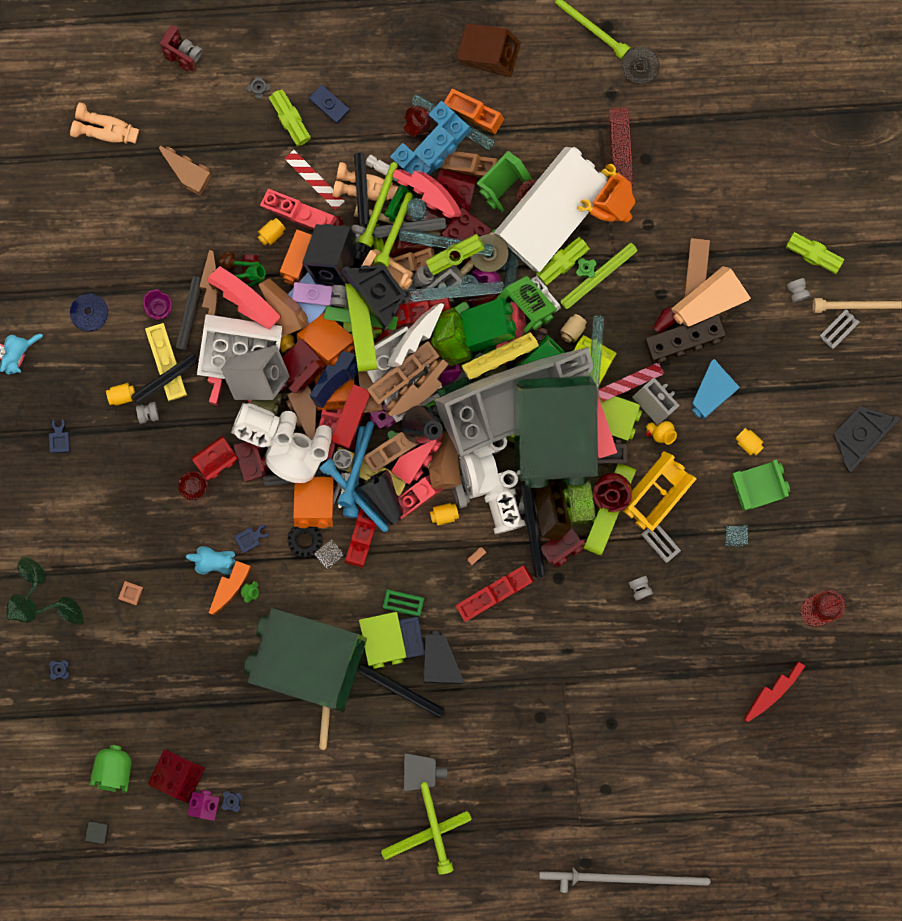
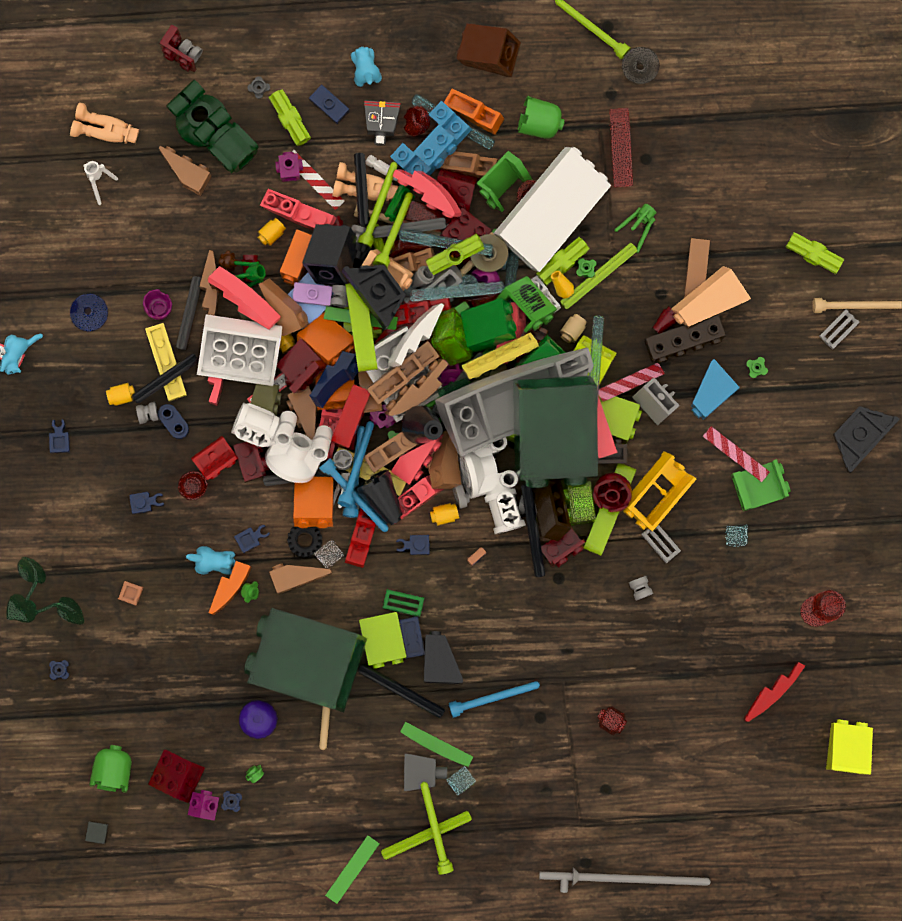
(94, 172): none -> white plant
(142, 502): none -> dark blue plate
(173, 421): none -> dark blue plate
(223, 140): none -> dark green piece
(254, 773): none -> bright green plate
(256, 374): light grey slope -> none
(258, 719): none -> dark purple cylinder
(289, 173): none -> magenta brick
(291, 577): none -> medium nougat slope
(352, 869): none -> bright green sticker
(366, 70): none -> medium azure animal
(381, 119): none -> dark grey torso
(414, 207): clear light blue wheel -> none
(418, 545): none -> dark blue plate
(436, 745): none -> bright green sticker
(458, 707): none -> dark azure piece
(461, 780): none -> clear light blue panel
(494, 593): red slope -> none
(540, 119): none -> bright green cylinder
(562, 285): none -> yellow cone
(612, 720): none -> clear red head
(614, 199): orange torso -> none
(645, 215): none -> bright green plant
(661, 433): yellow animal -> none
(736, 454): none -> clear pink sticker
(749, 442): yellow brick -> none
(756, 372): none -> bright green plate
(798, 288): light grey wheel -> none
(850, 748): none -> neon yellow slope

